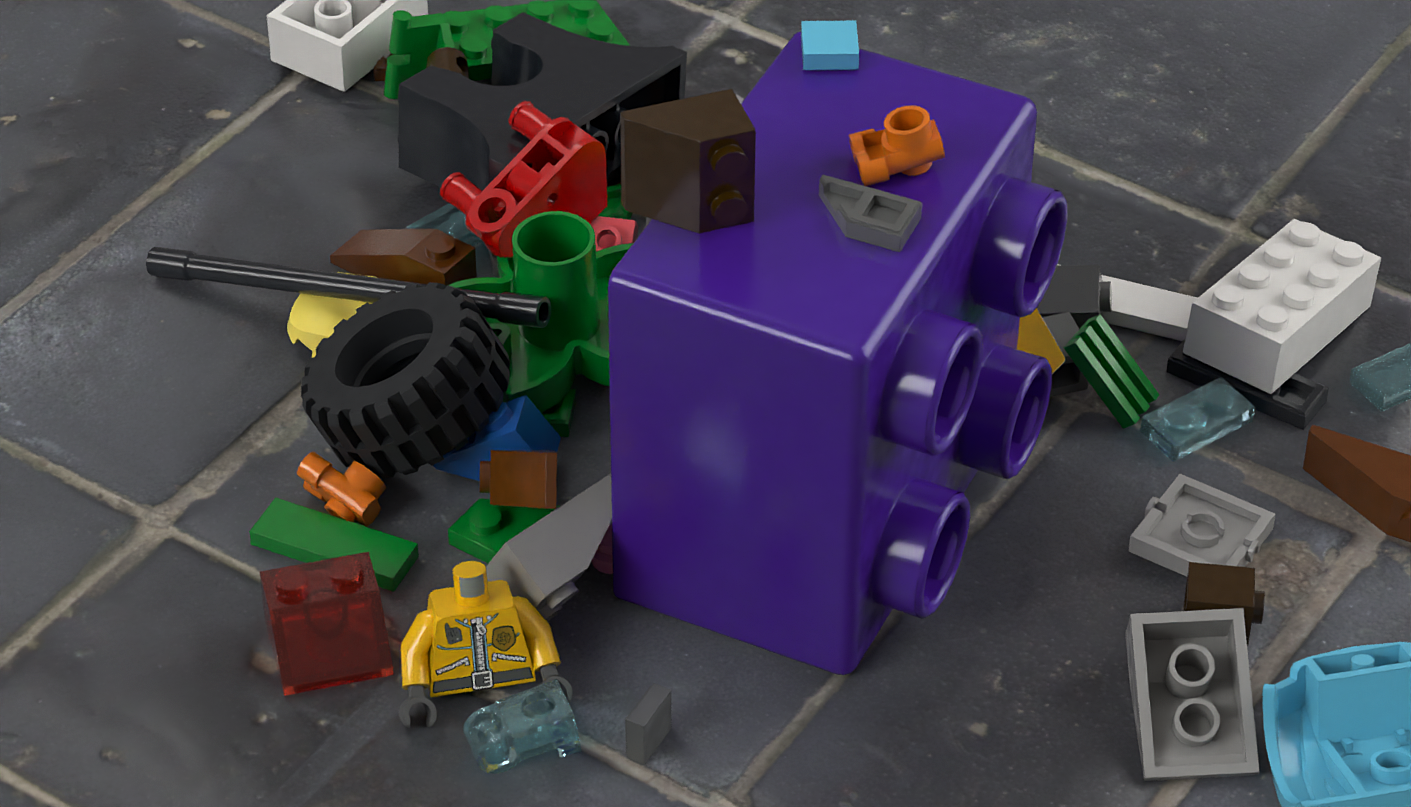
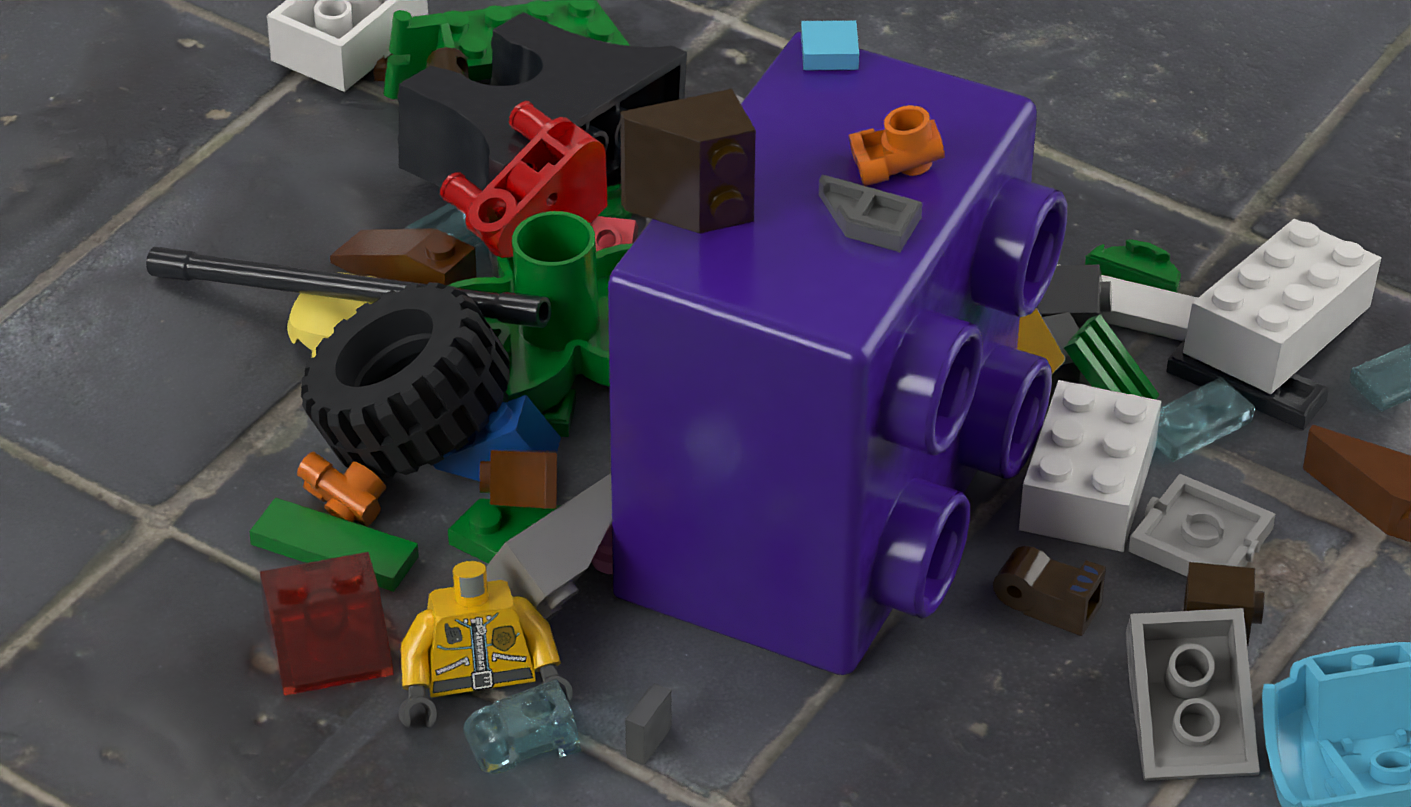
(1051, 589): none -> dark brown leg
(1090, 465): none -> white brick
(1137, 263): none -> green tile

